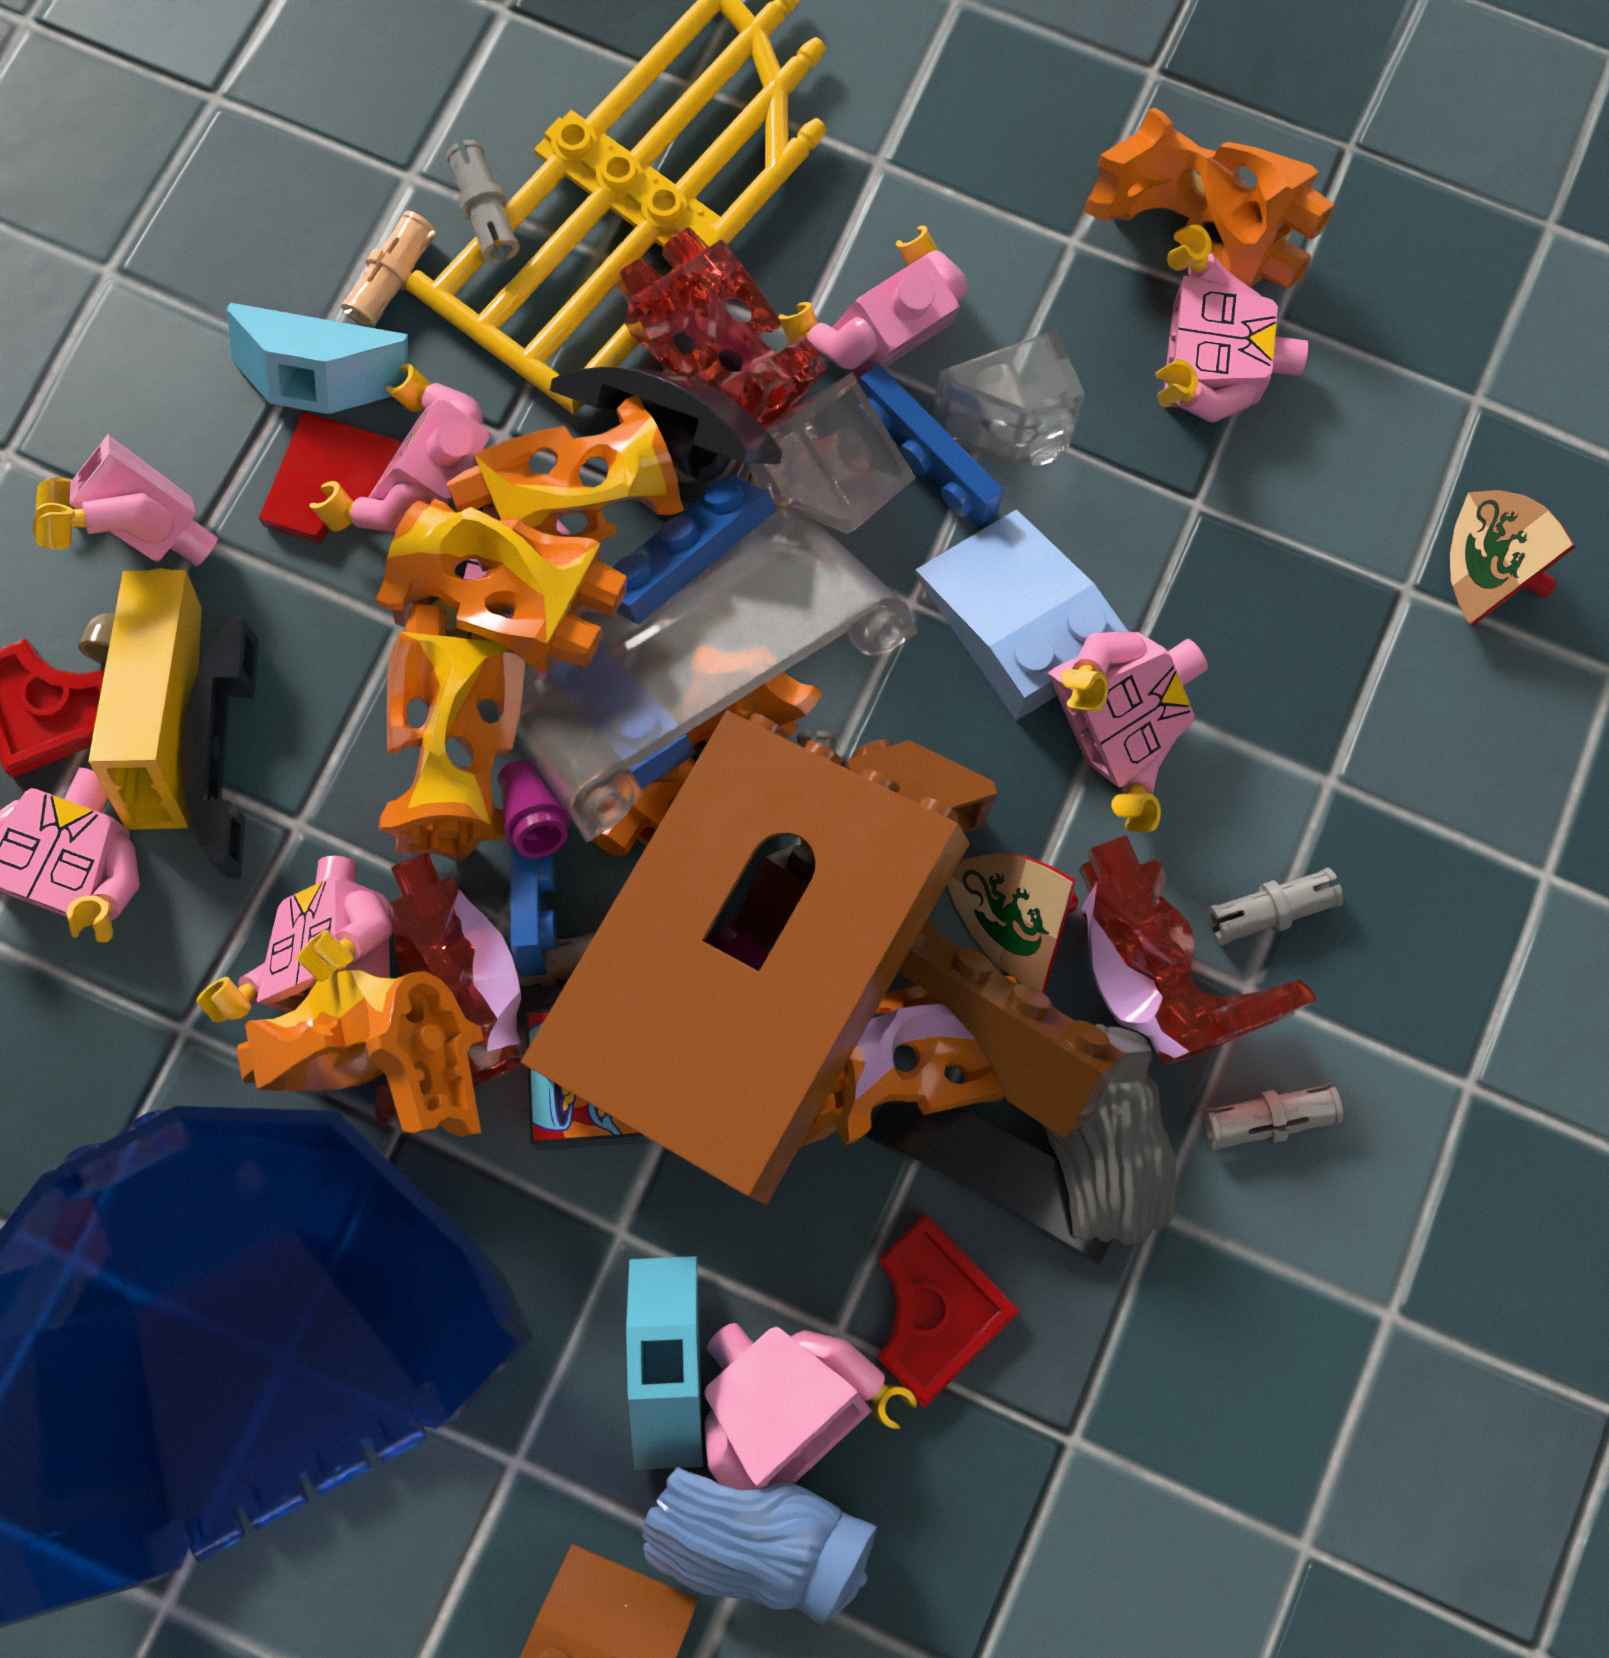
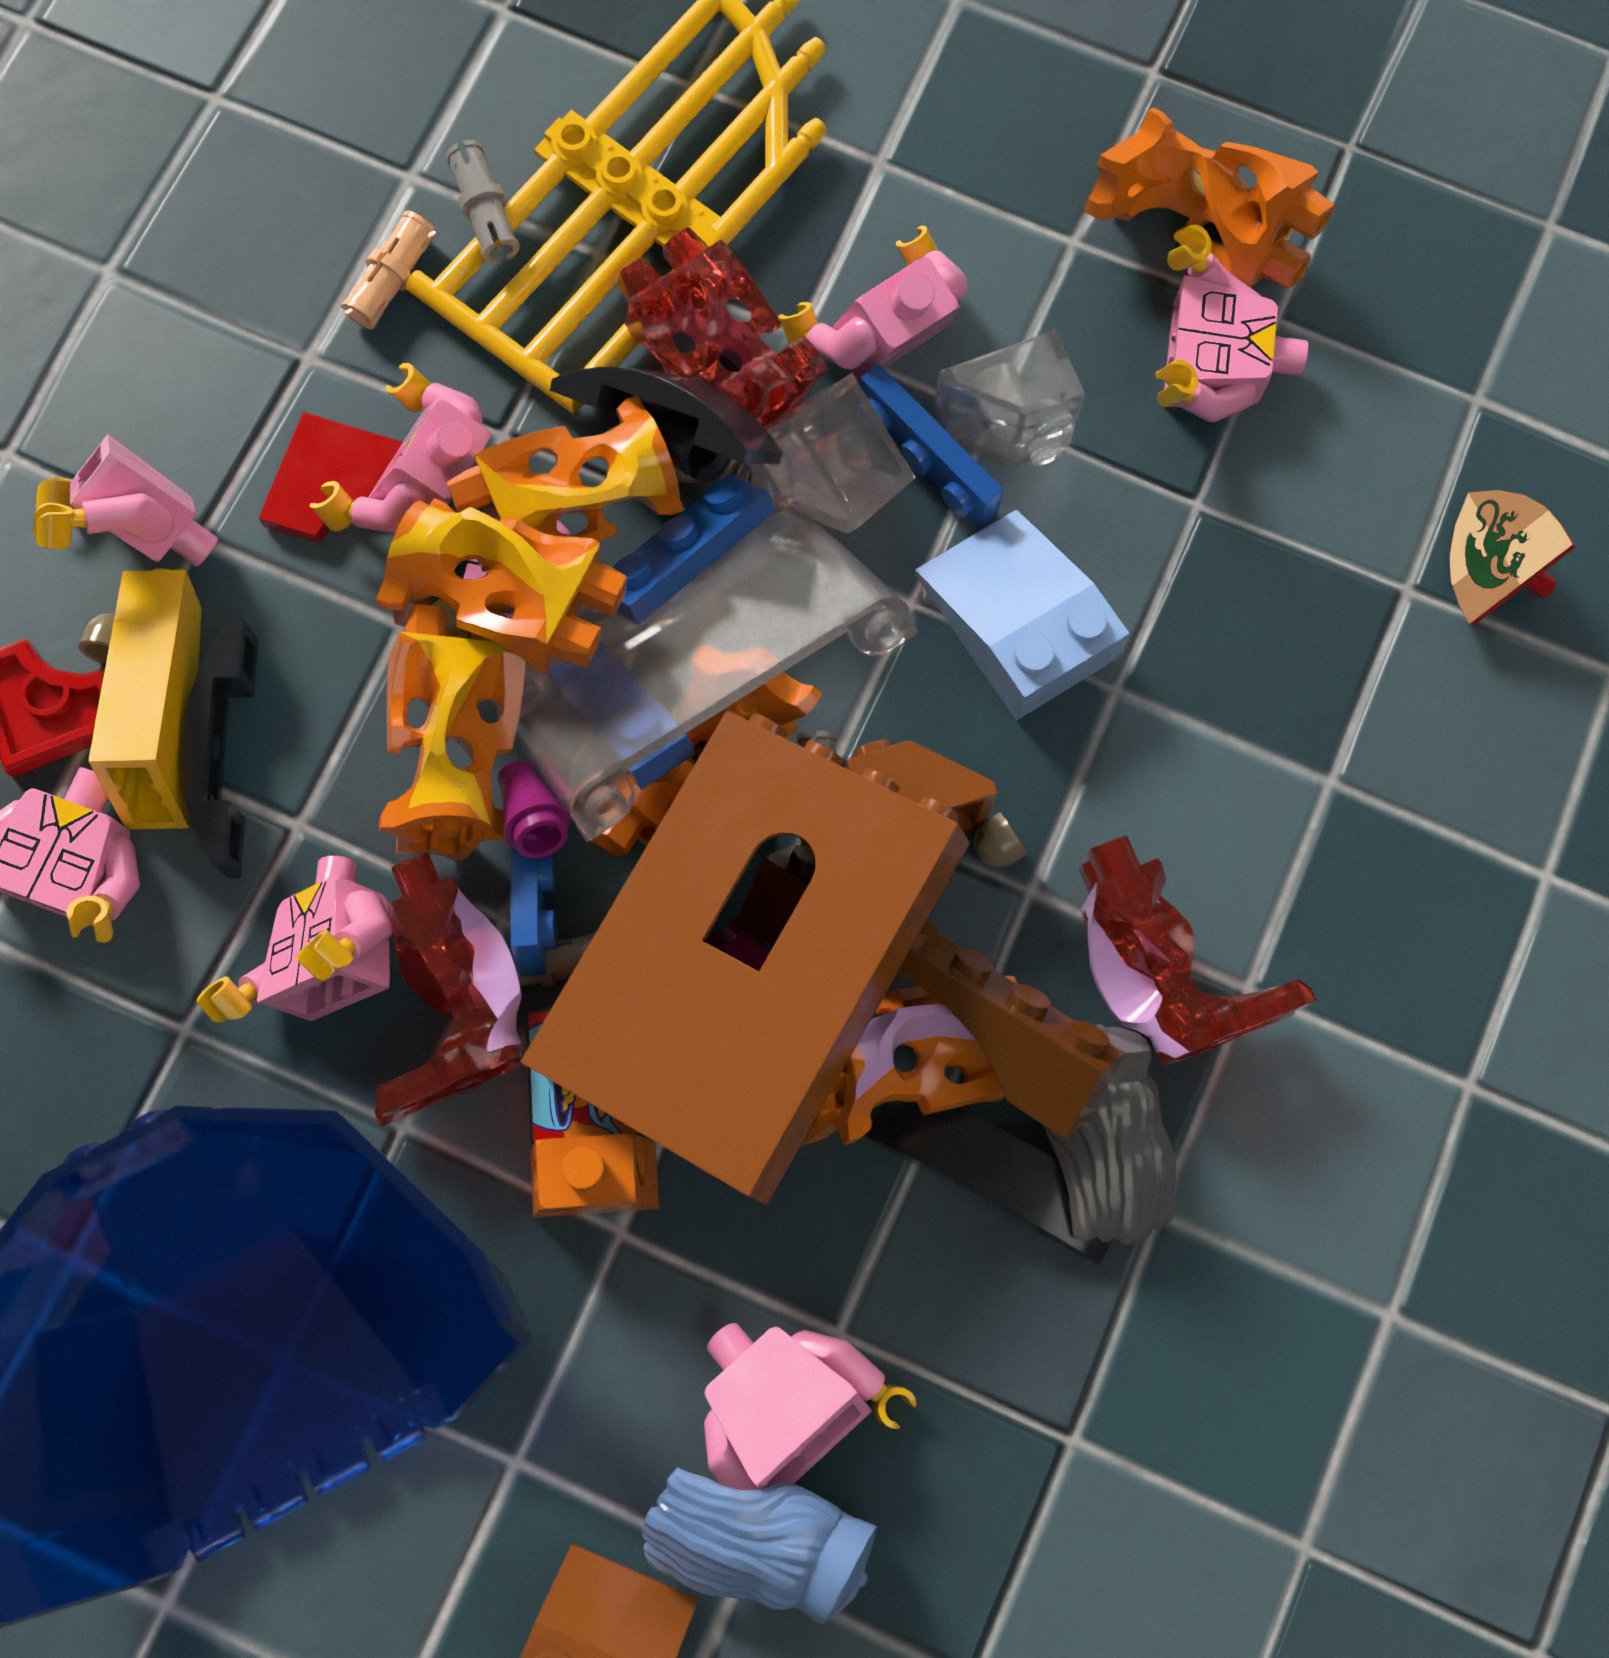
(314, 360): medium azure slope -> none
(369, 1027): orange hips -> none
(593, 1175): none -> orange torso
(664, 1363): medium azure slope -> none
(942, 1310): red tile -> none
(997, 843): none -> dark tan hinge
(1014, 911): shield -> none
(1128, 711): bright pink torso -> none
(1272, 1116): light grey pin -> none
(1275, 906): light grey pin -> none

